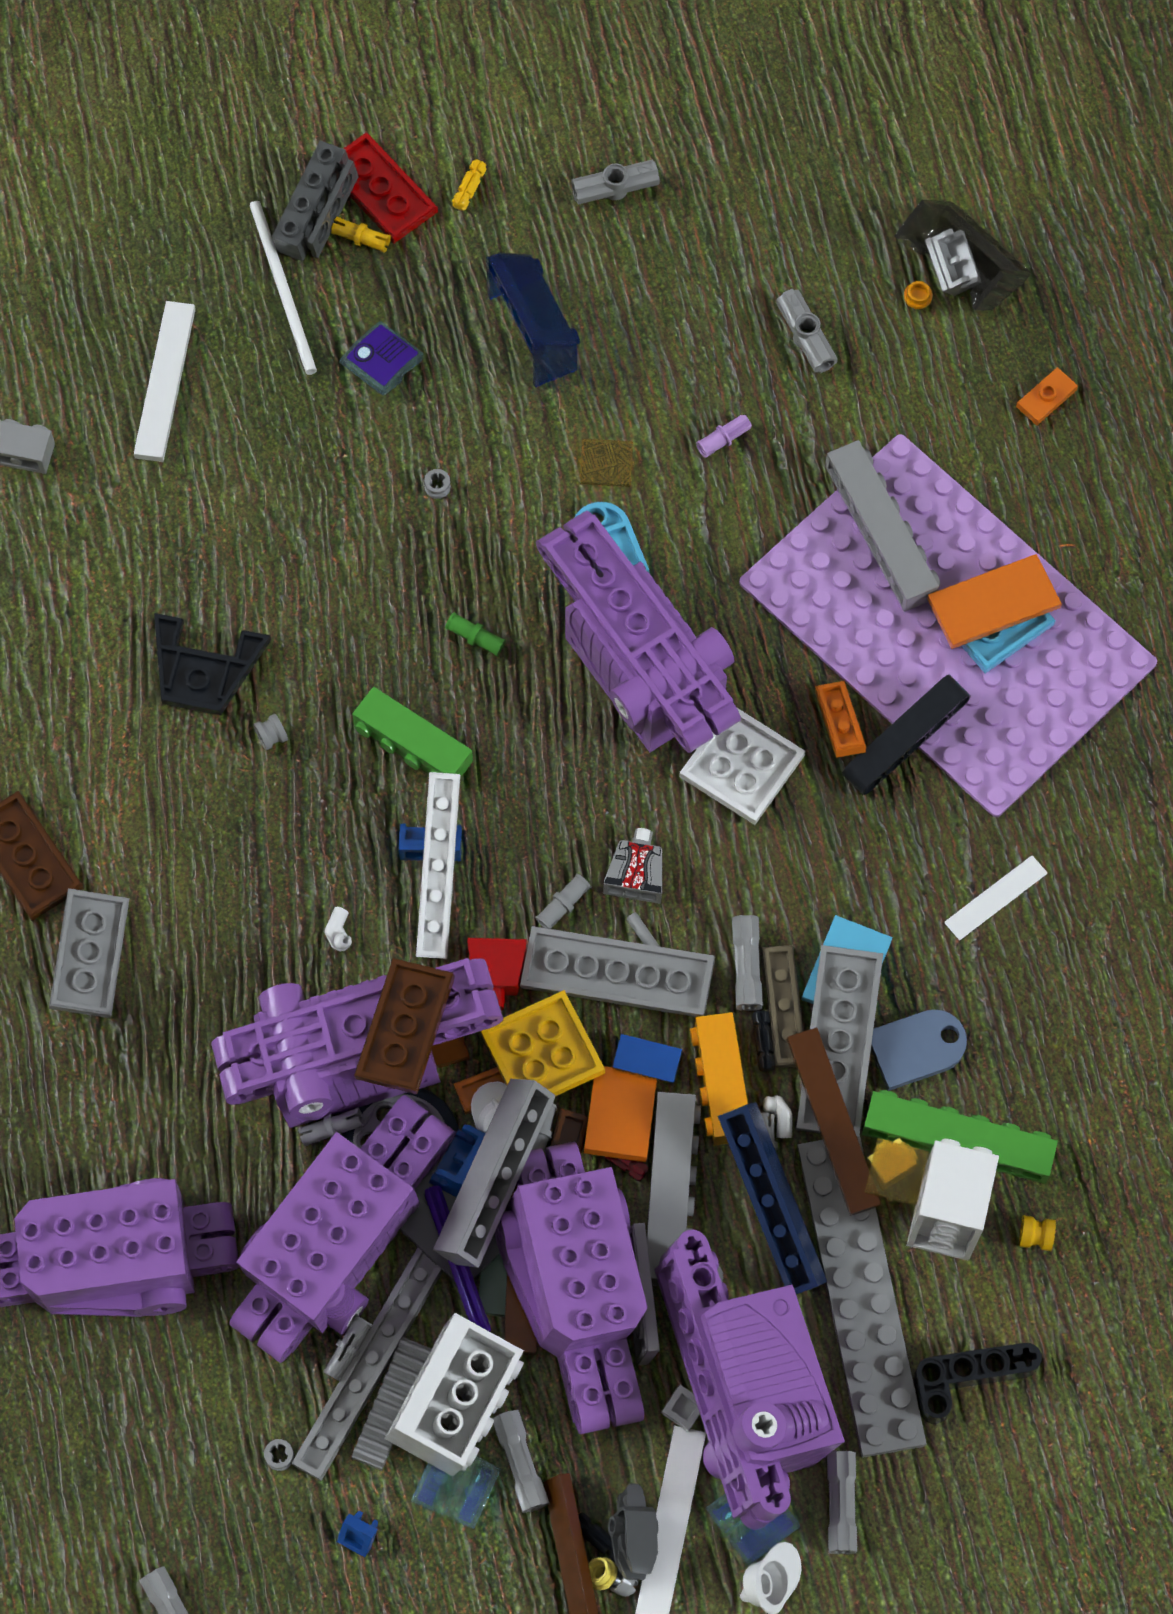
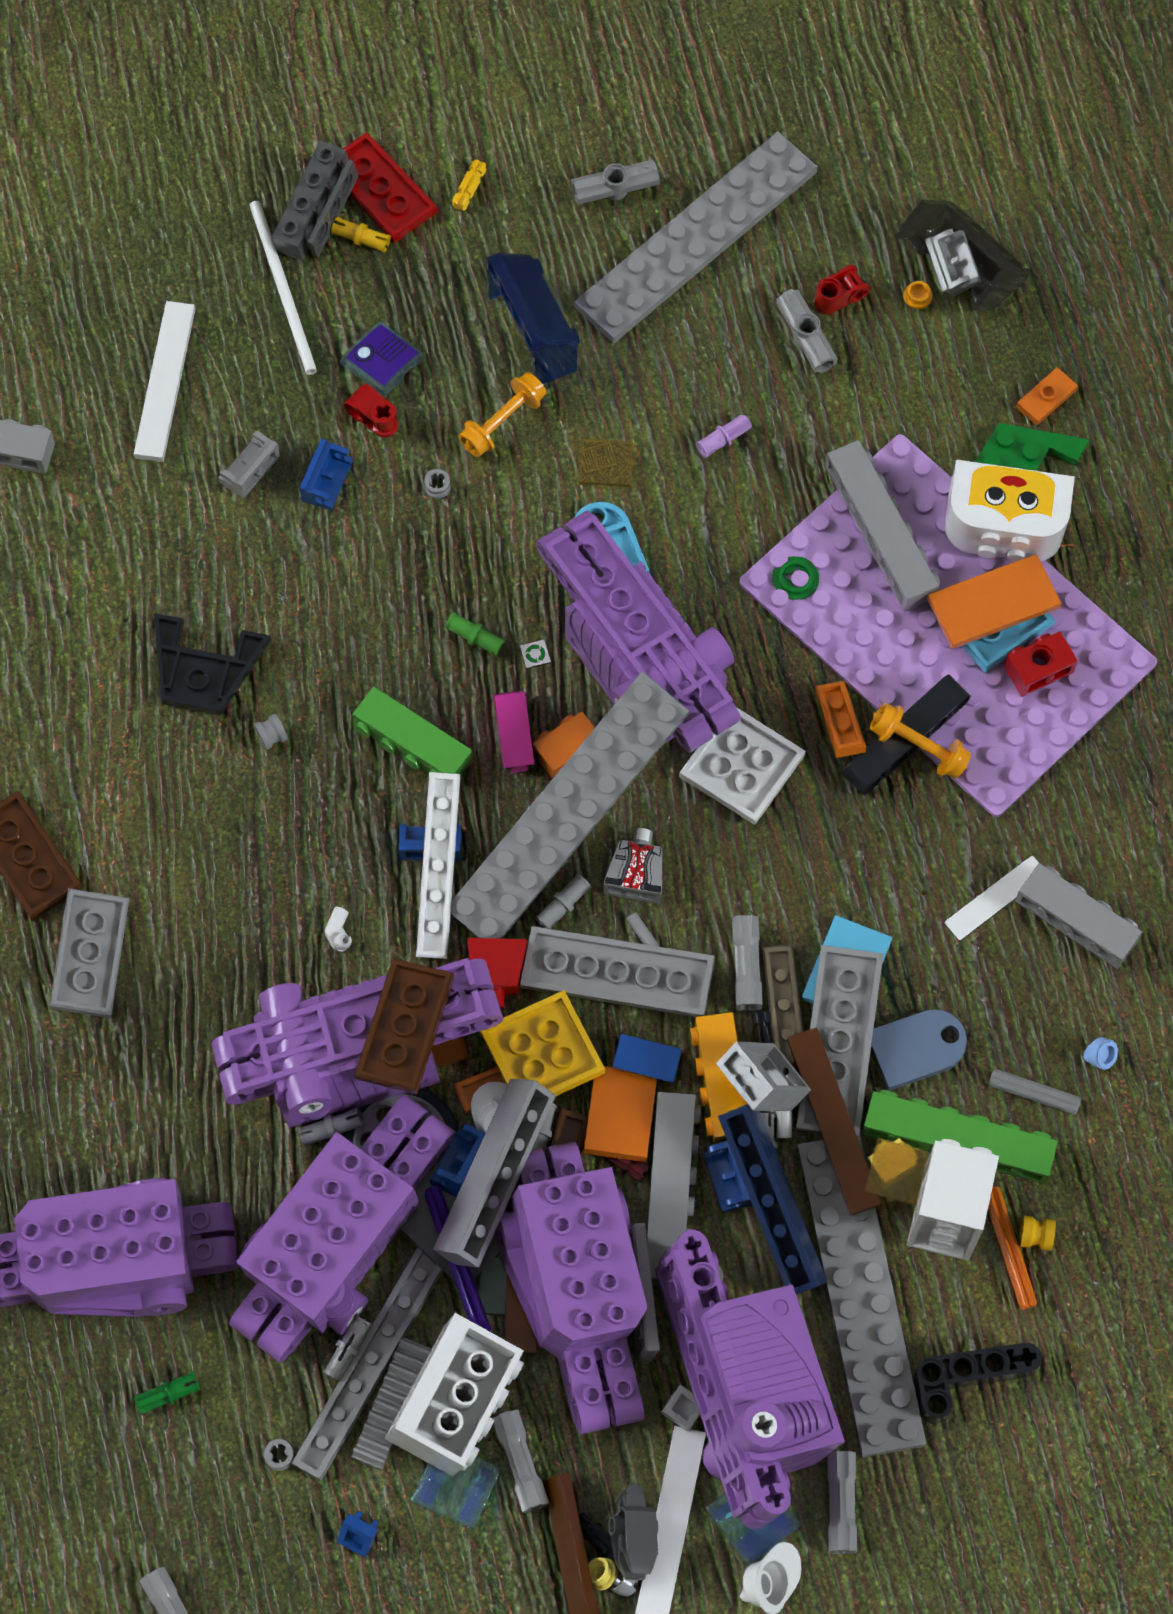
(166, 1393): none -> green axle
(250, 465): none -> light grey hinge
(325, 475): none -> blue hinge
(372, 411): none -> red piece
(513, 730): none -> dark pink slope
(527, 390): none -> light orange piece
(535, 653): none -> white sticker
(560, 744): none -> orange hinge
(568, 808): none -> light grey plate
(695, 237): none -> light grey plate
(726, 1178): none -> blue hinge
(760, 1076): none -> light grey window
(789, 567): none -> green gear
(844, 288): none -> red piece
(953, 759): none -> light orange piece
(1007, 510): none -> white brick
(1011, 1250): none -> orange axle
(1028, 447): none -> green wing
(1028, 675): none -> red brick
(1035, 1091): none -> light grey axle
(1078, 915): none -> light grey brick
(1101, 1053): none -> light blue tile

